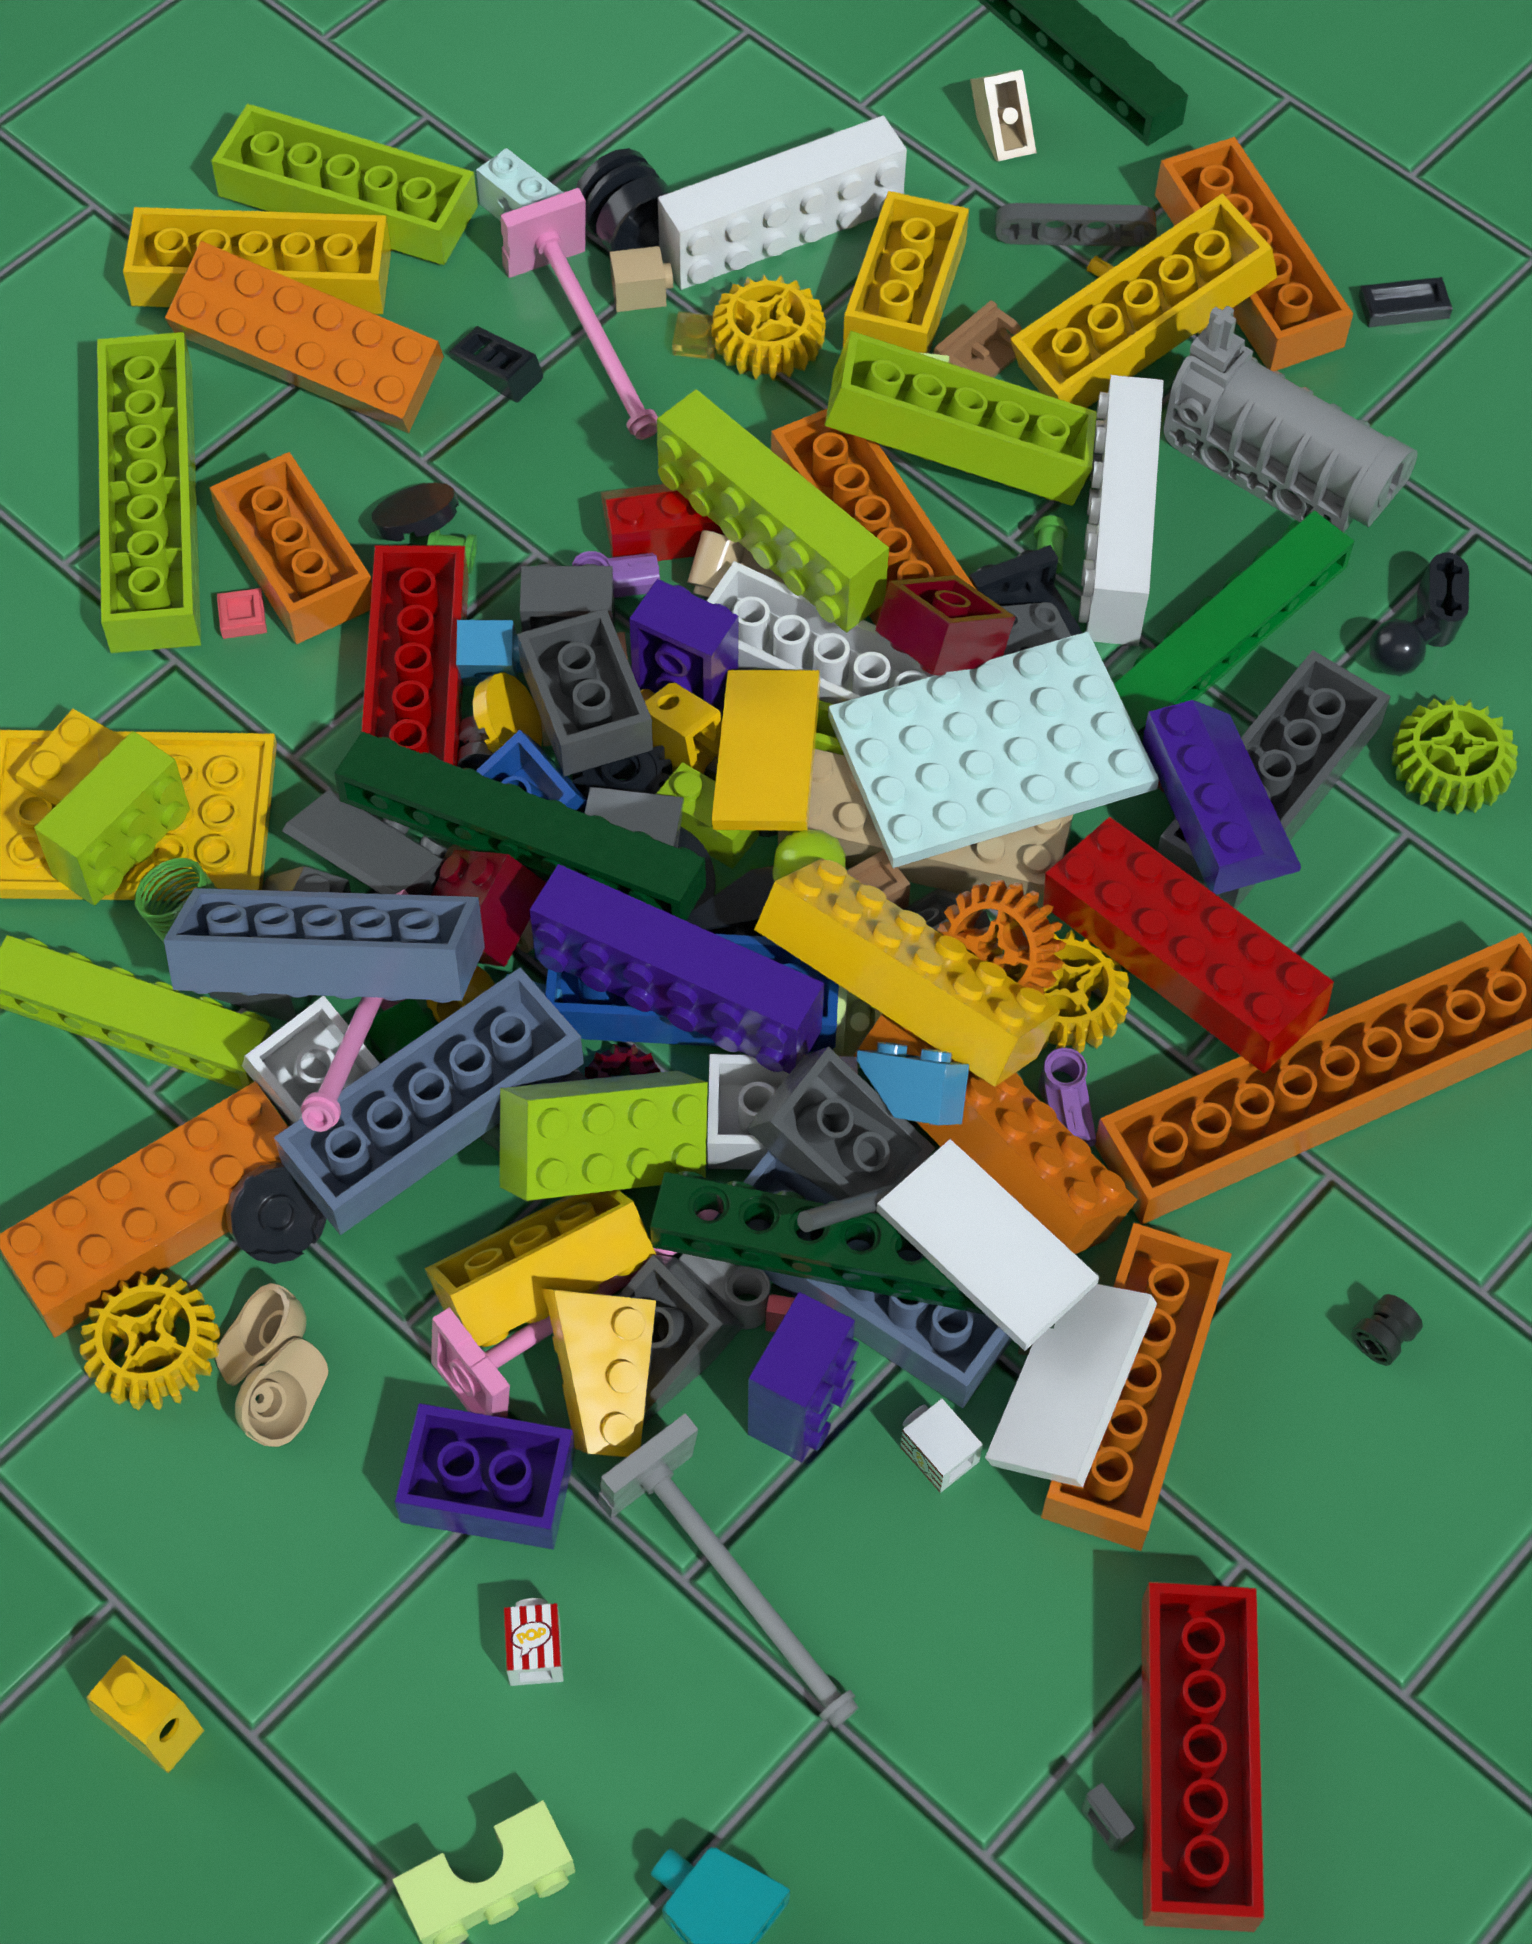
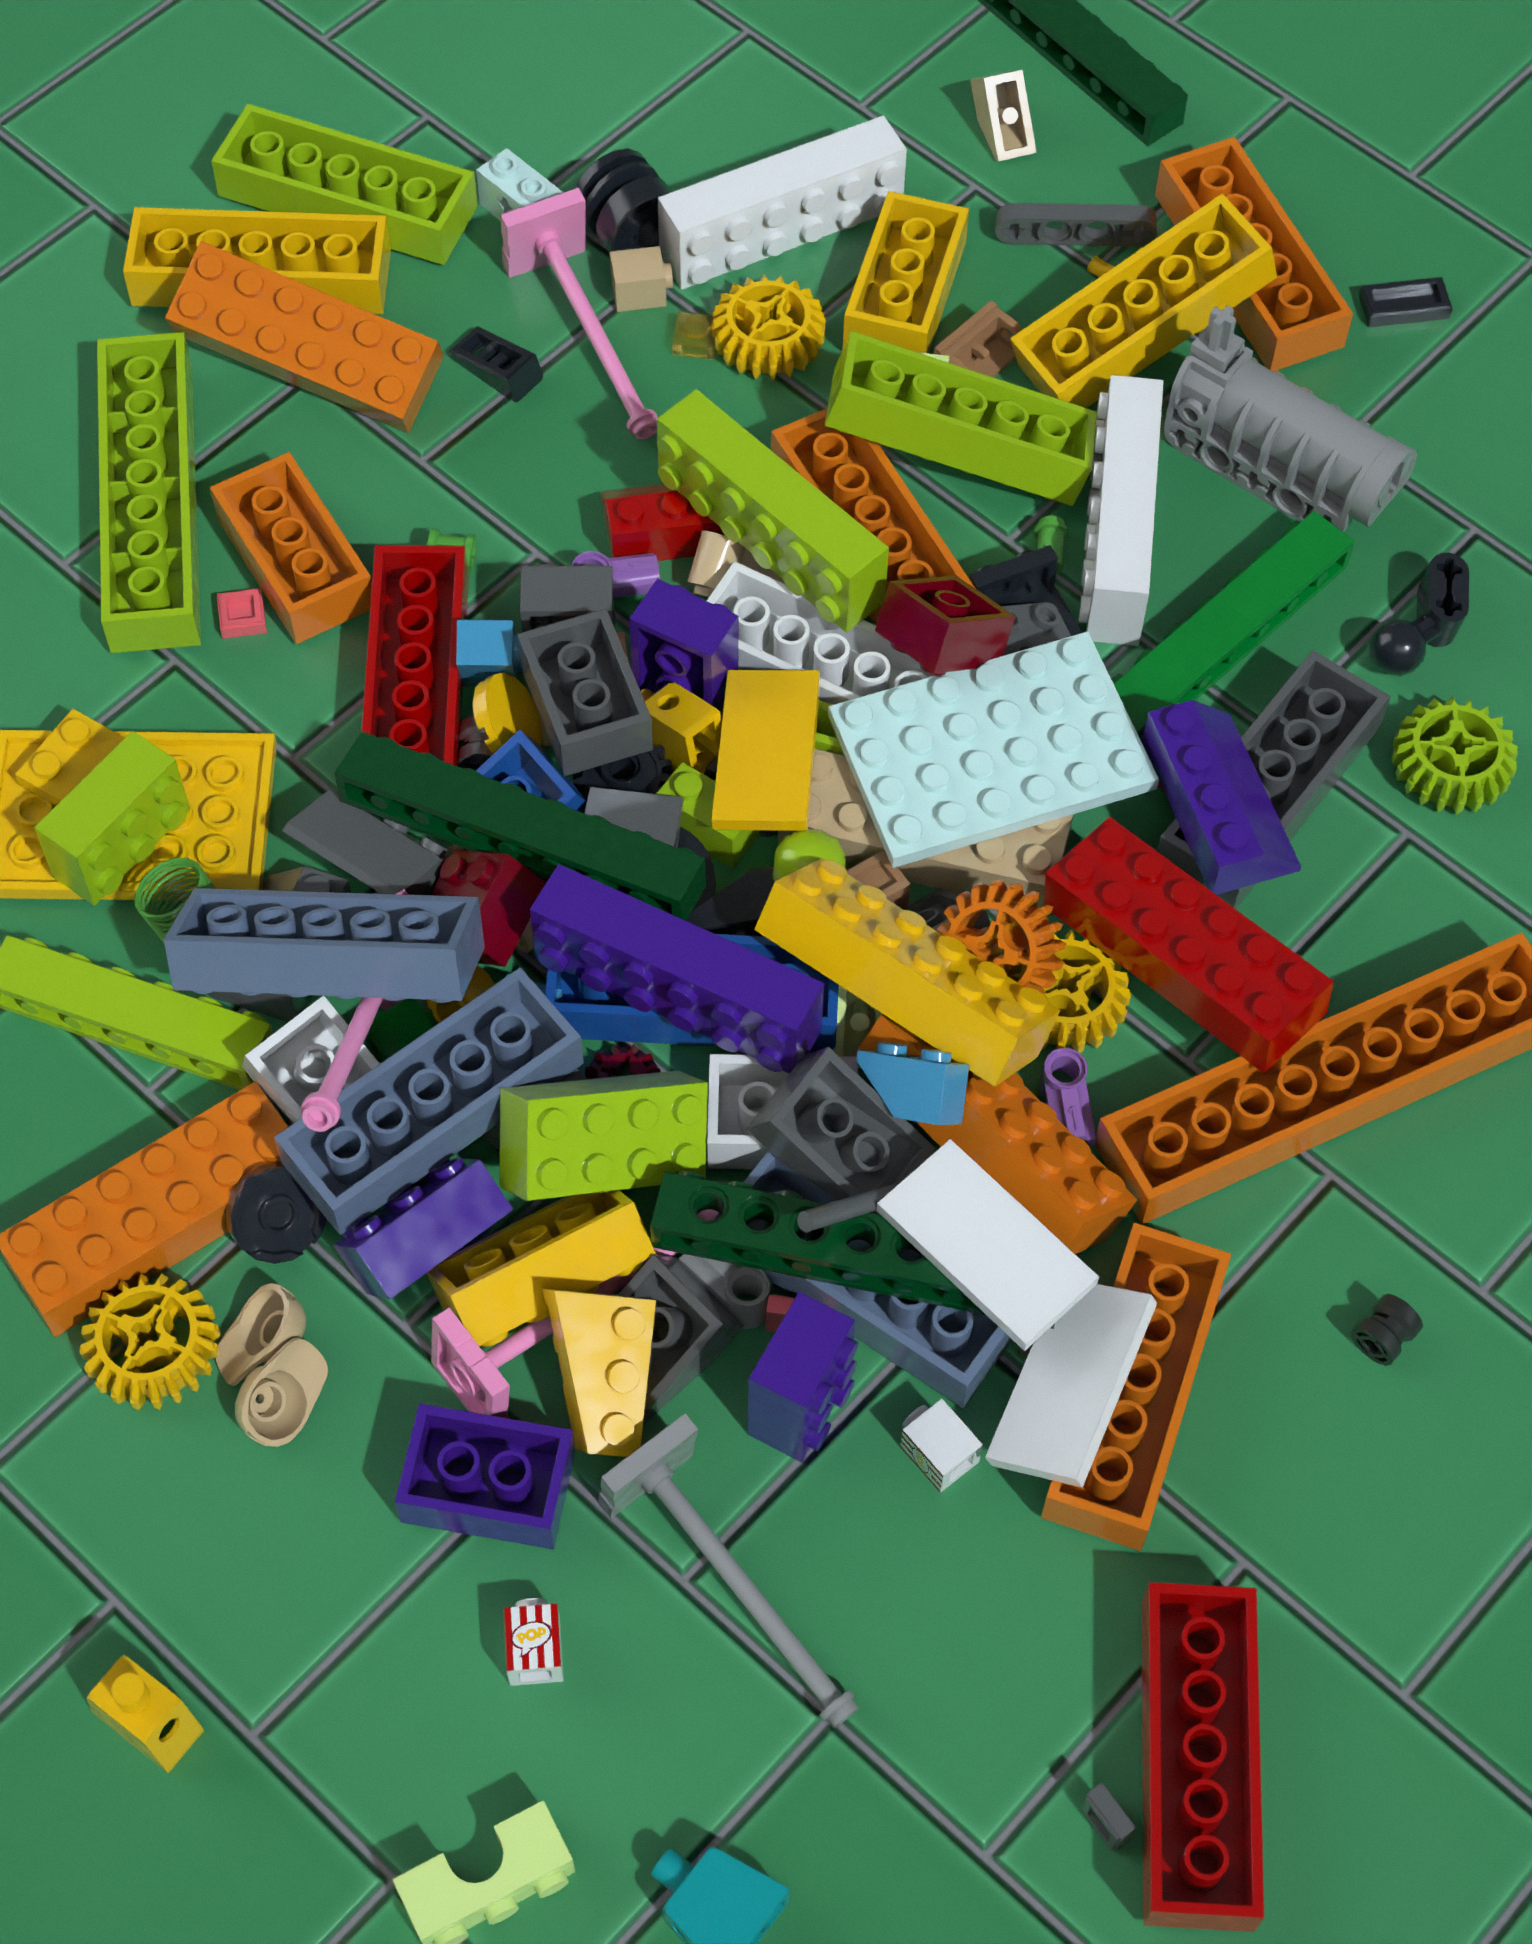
(415, 510): black tile -> none
(422, 1227): none -> dark purple brick

